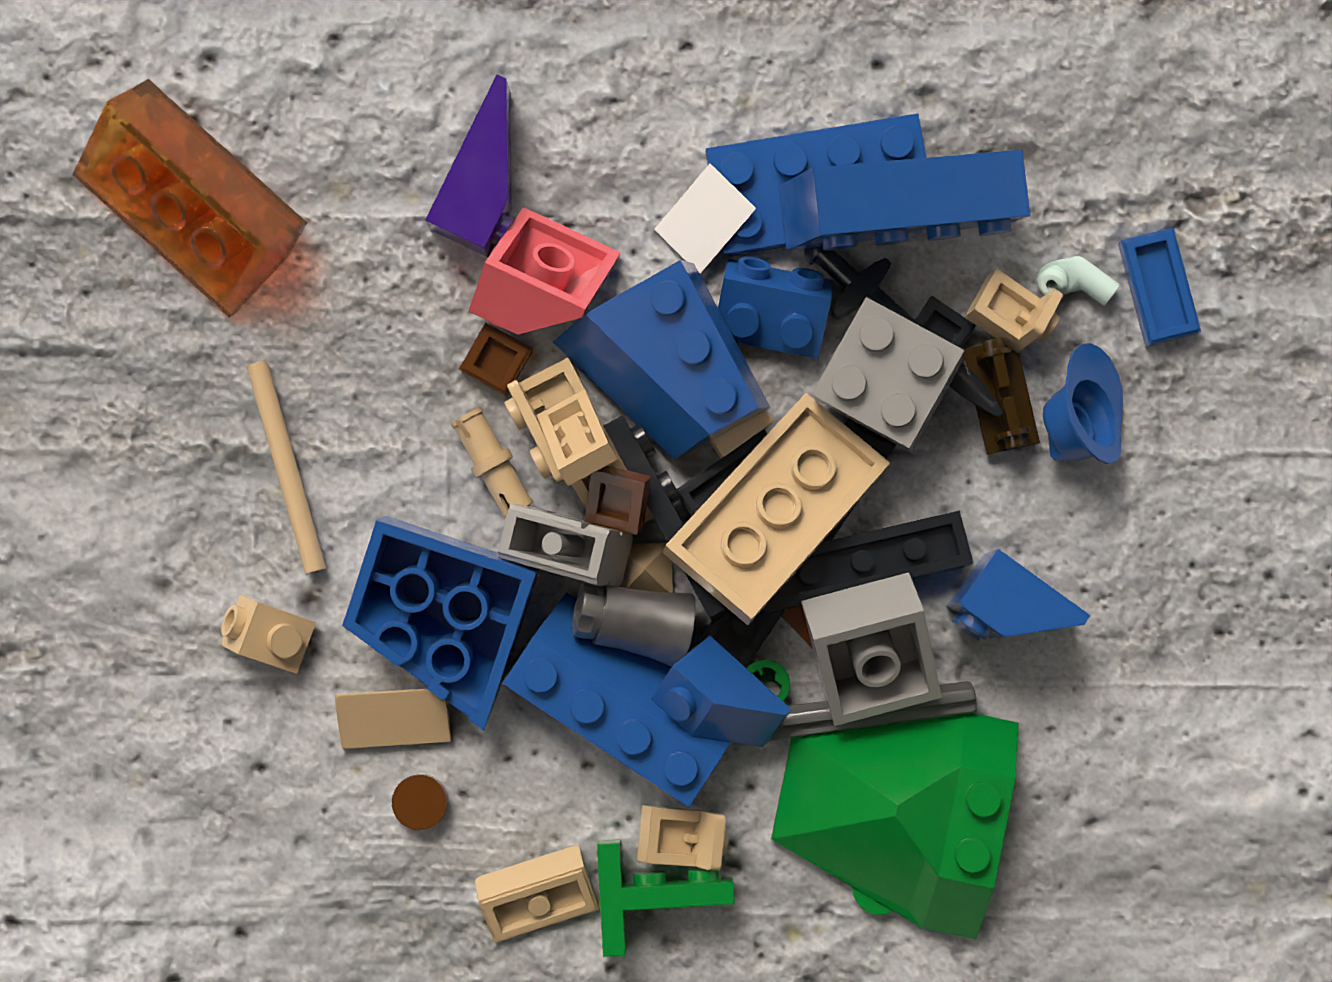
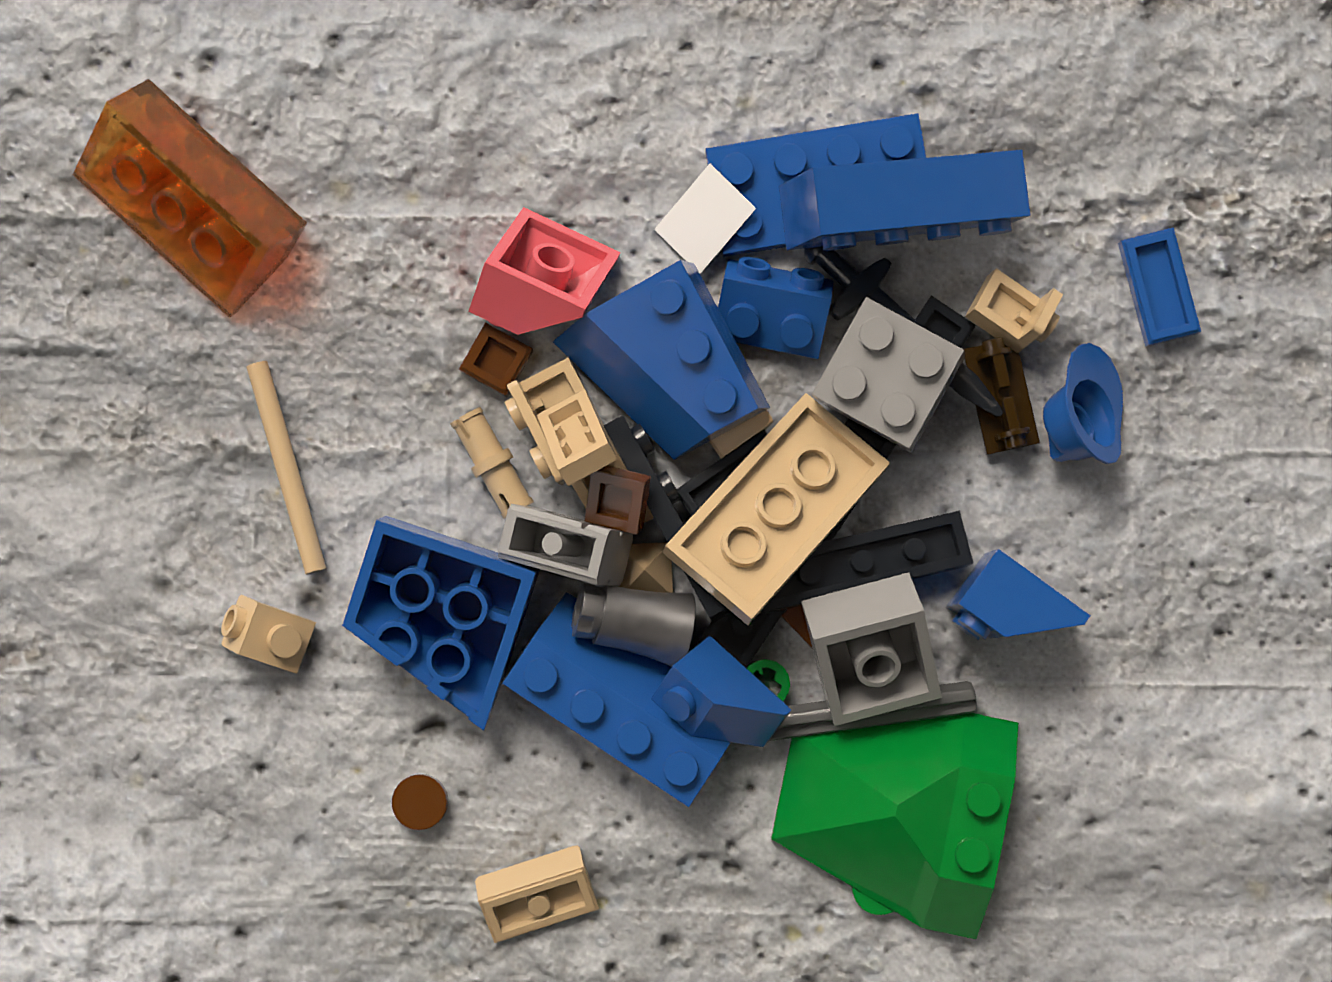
(392, 718): tan slope -> none
(477, 190): dark purple slope -> none
(649, 891): green bracket -> none
(682, 837): tan bracket -> none
(1075, 275): light aqua arm -> none

